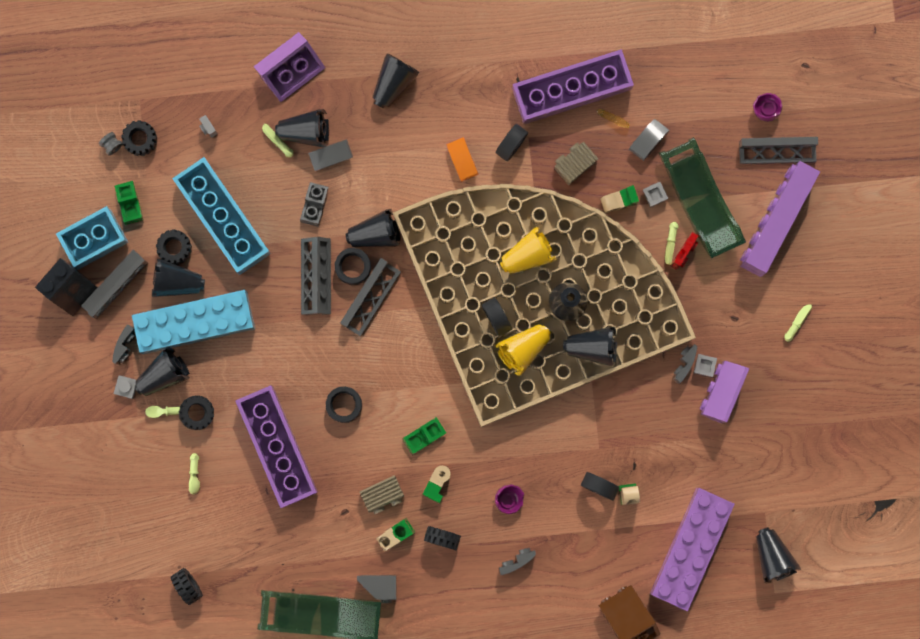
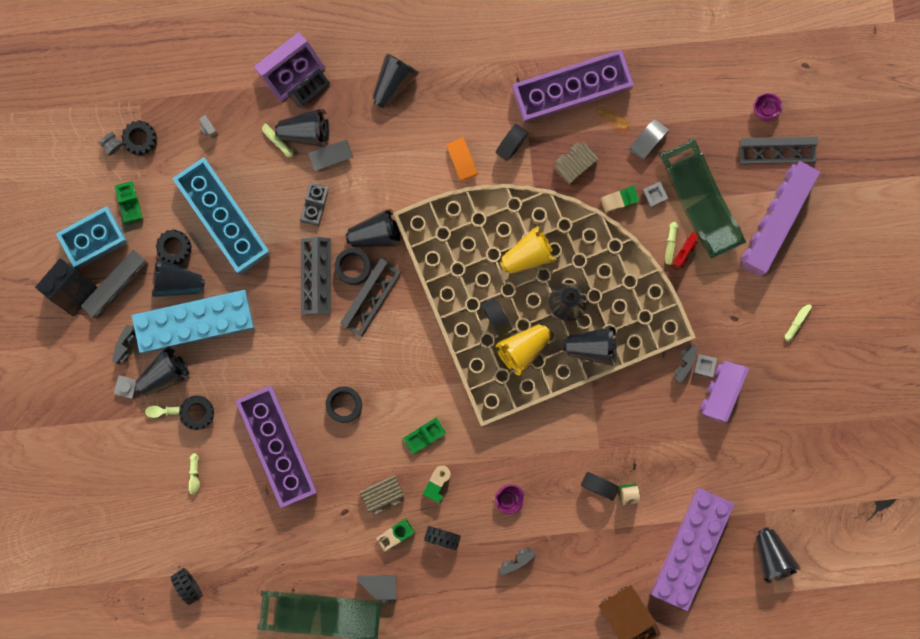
(312, 93): none -> black slope

